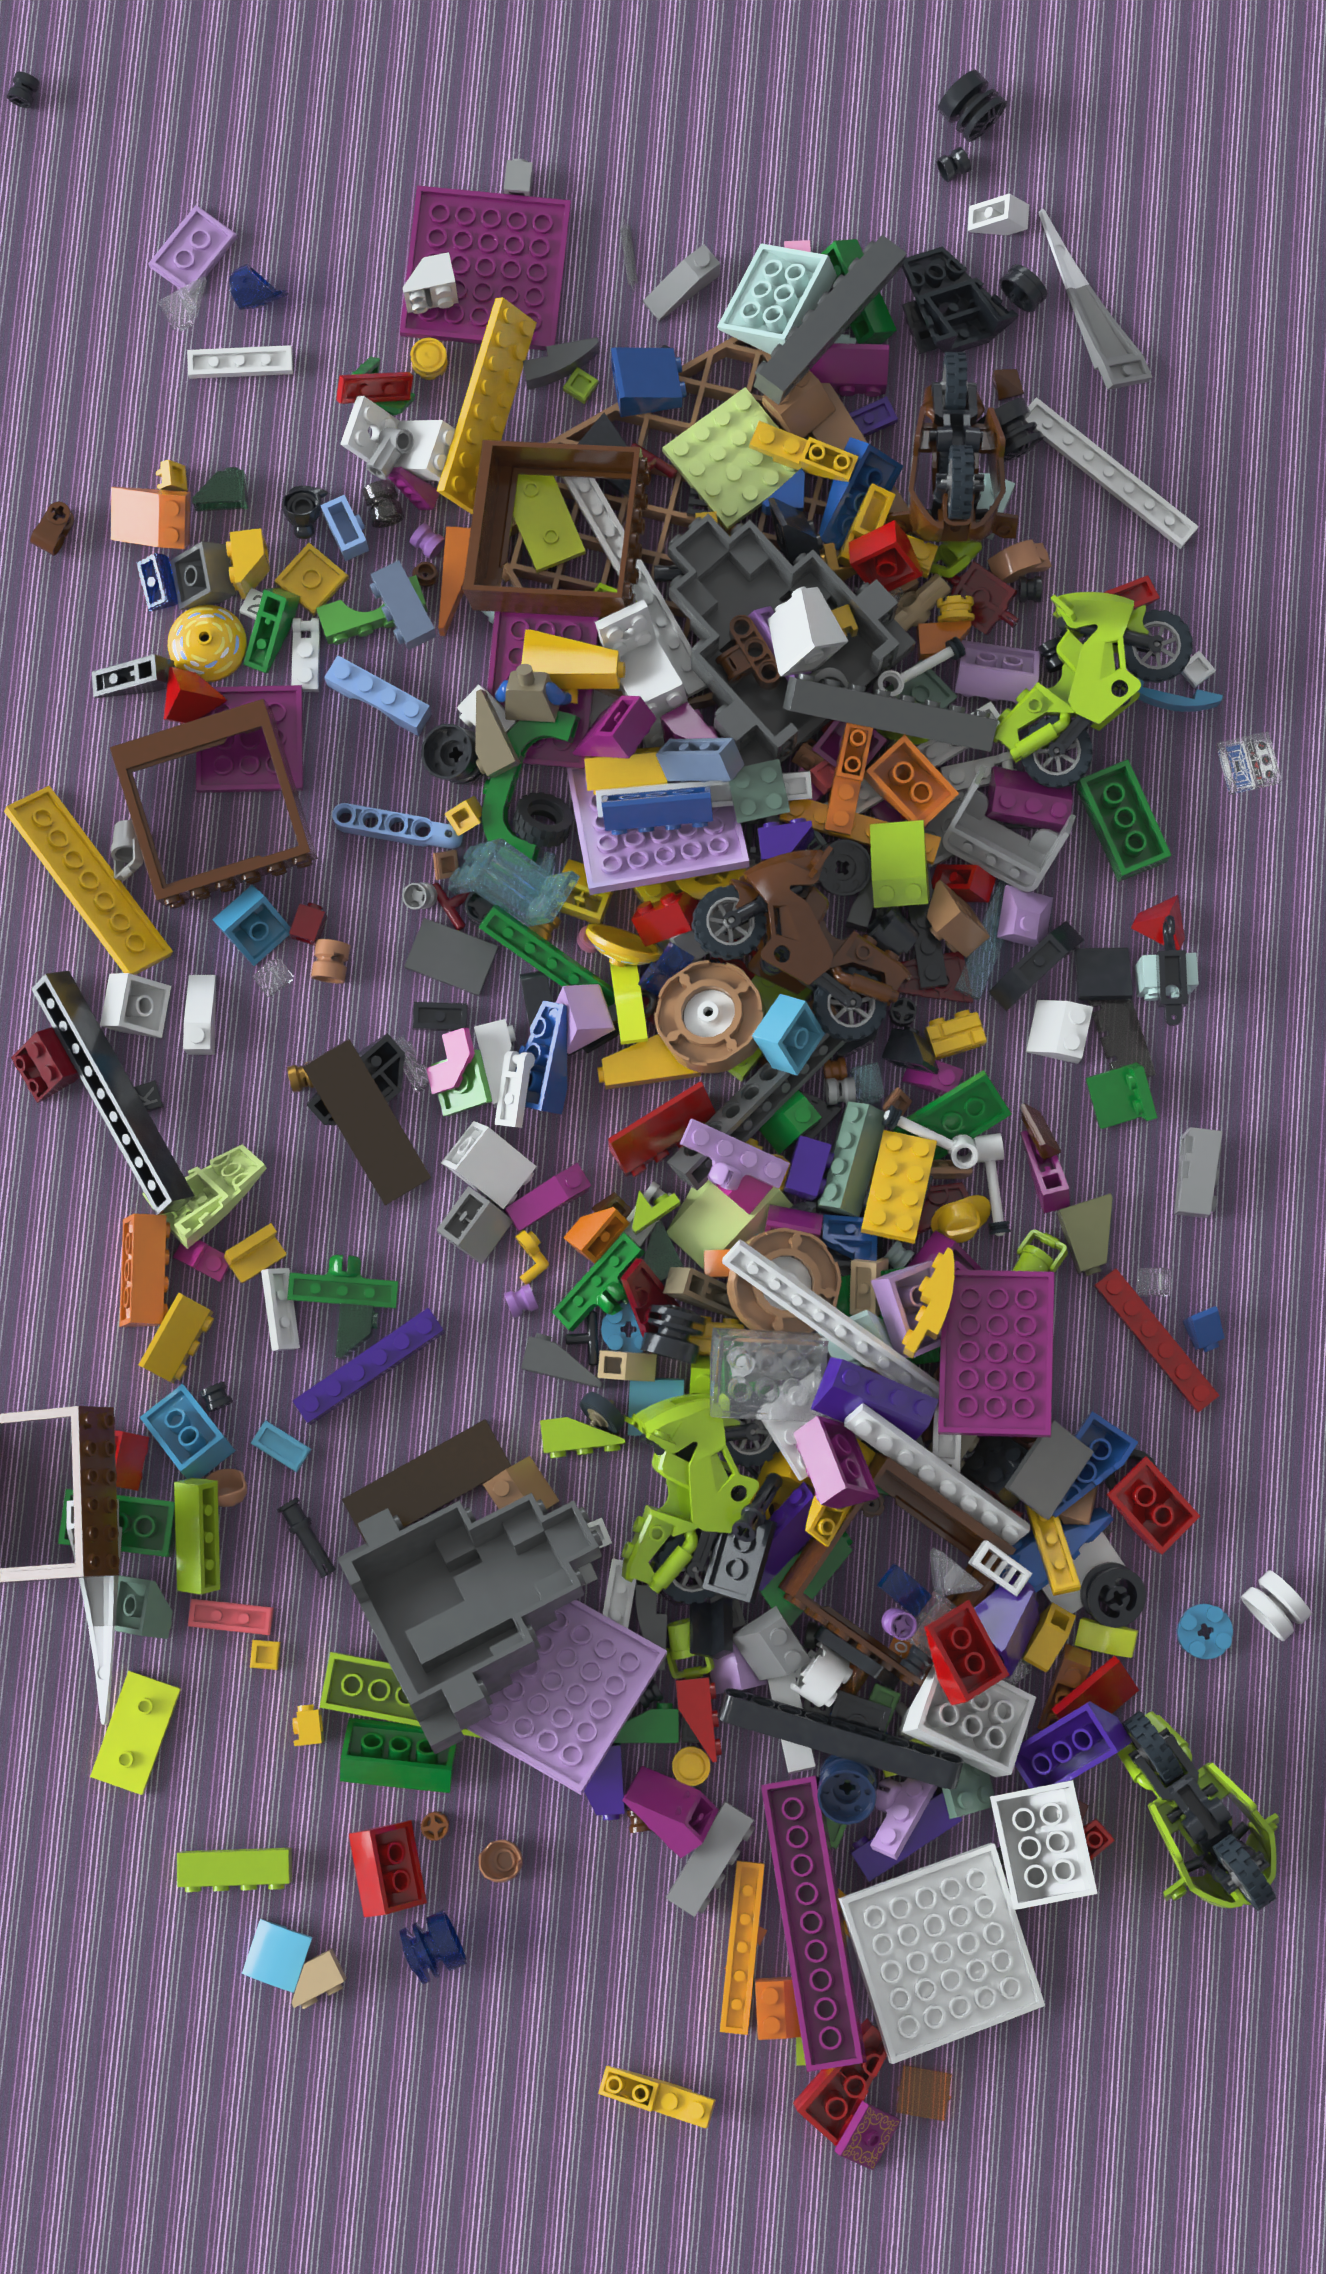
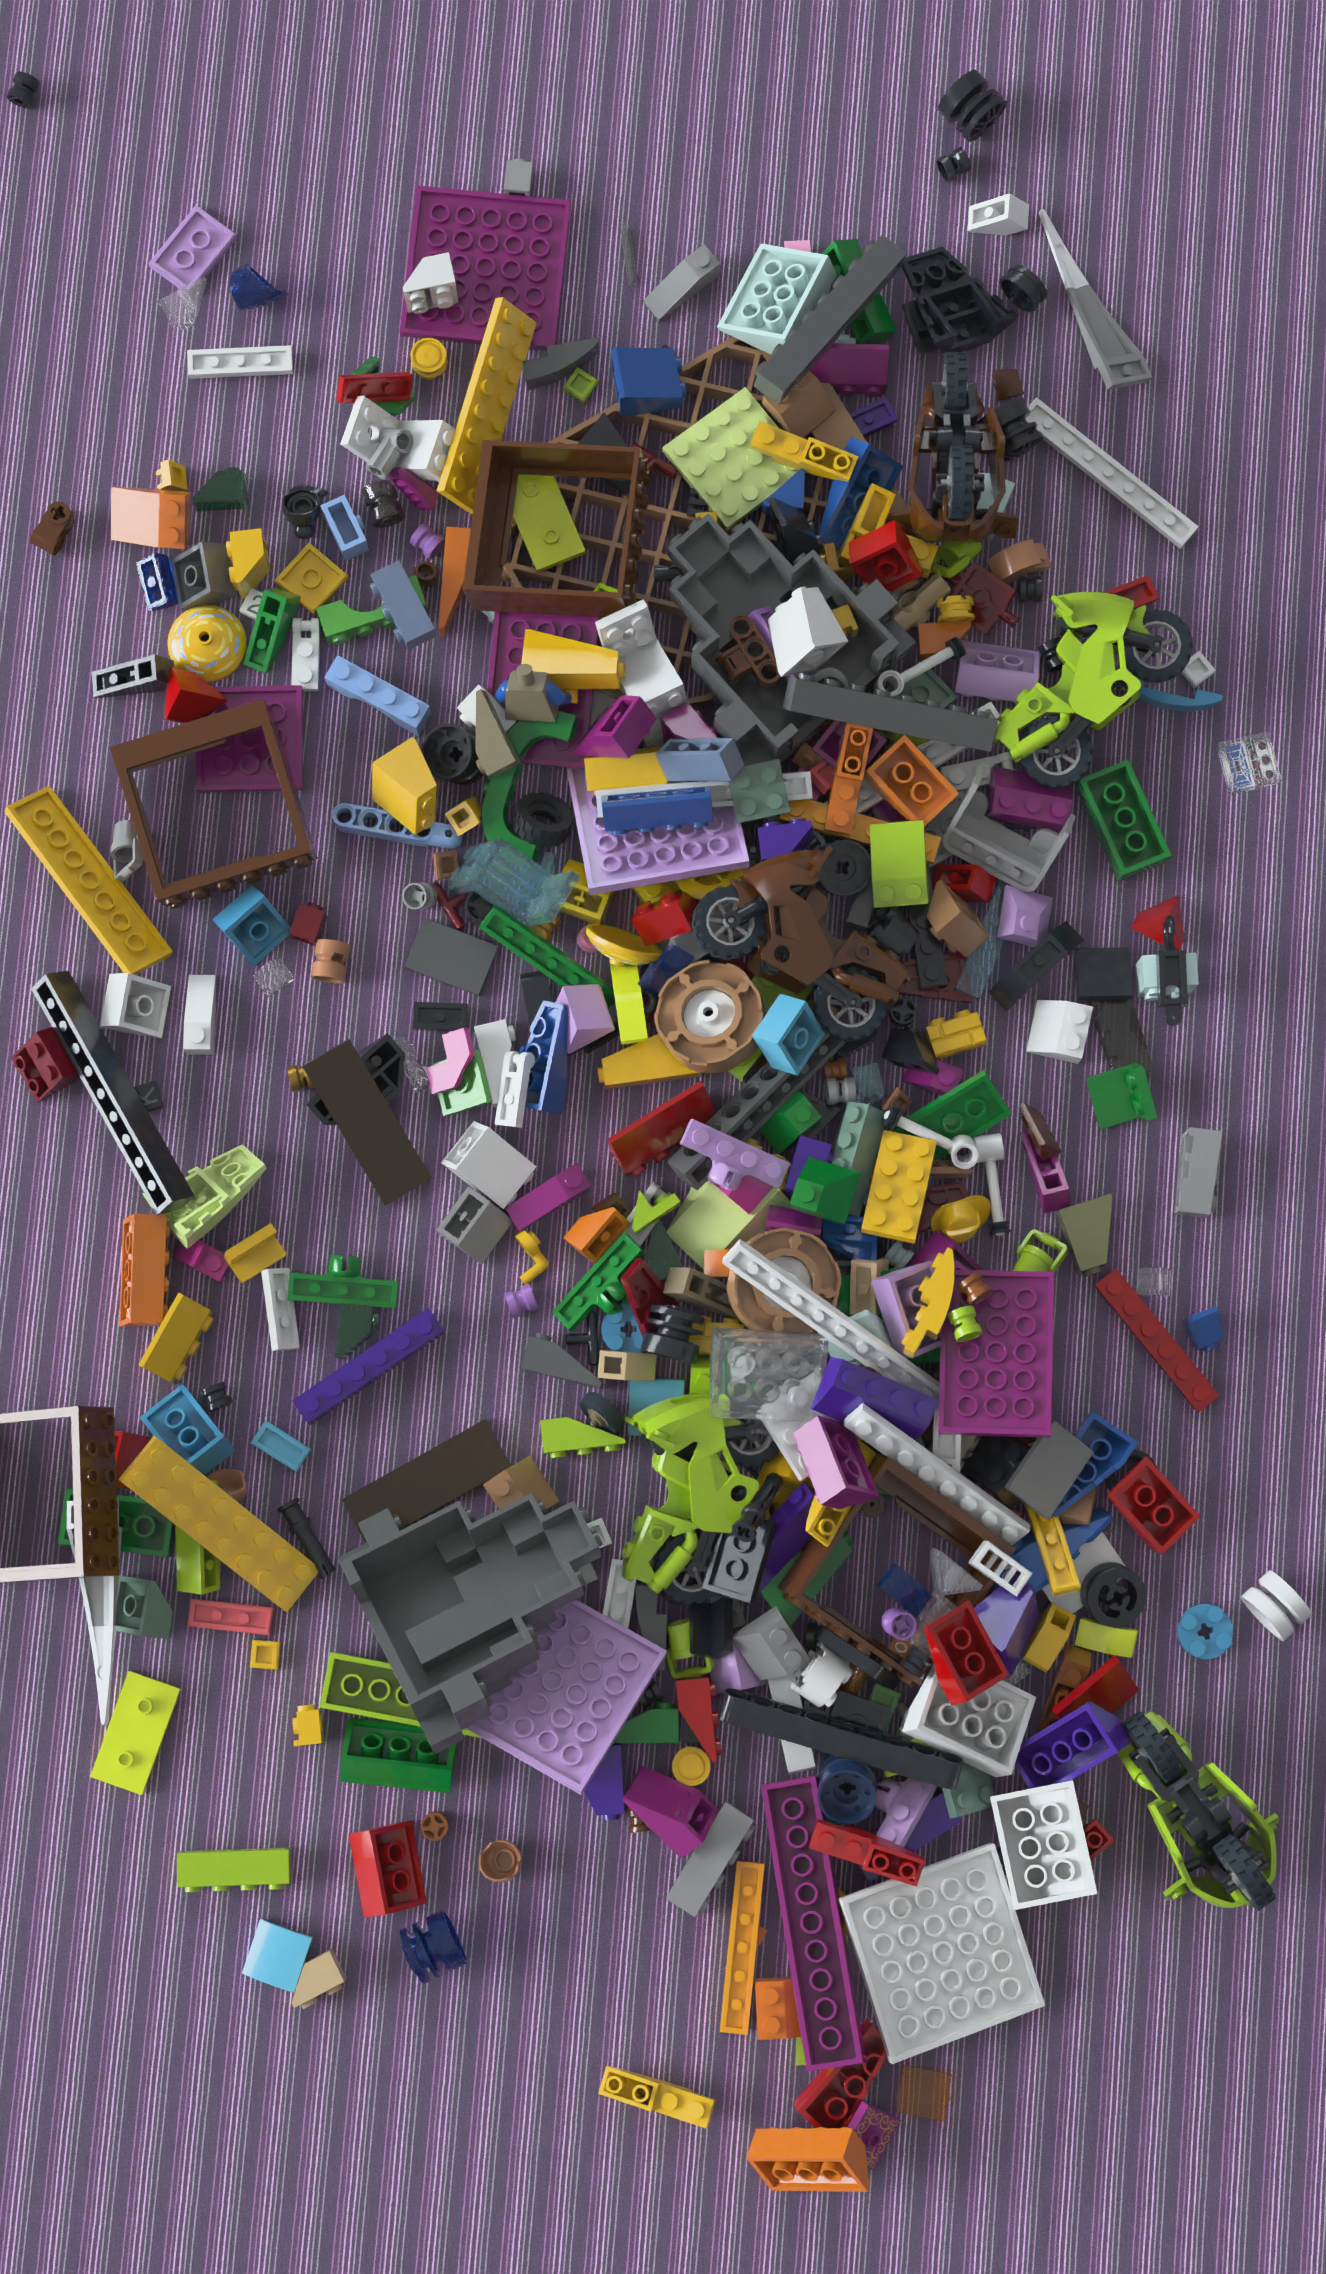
(219, 1523): none -> yellow plate
(405, 786): none -> yellow slope
(611, 537): white plate -> none
(810, 2159): none -> orange slope
(825, 1190): none -> green slope
(868, 1850): none -> red slope
(965, 1323): none -> lime wheel
(975, 1288): none -> dark orange wheel

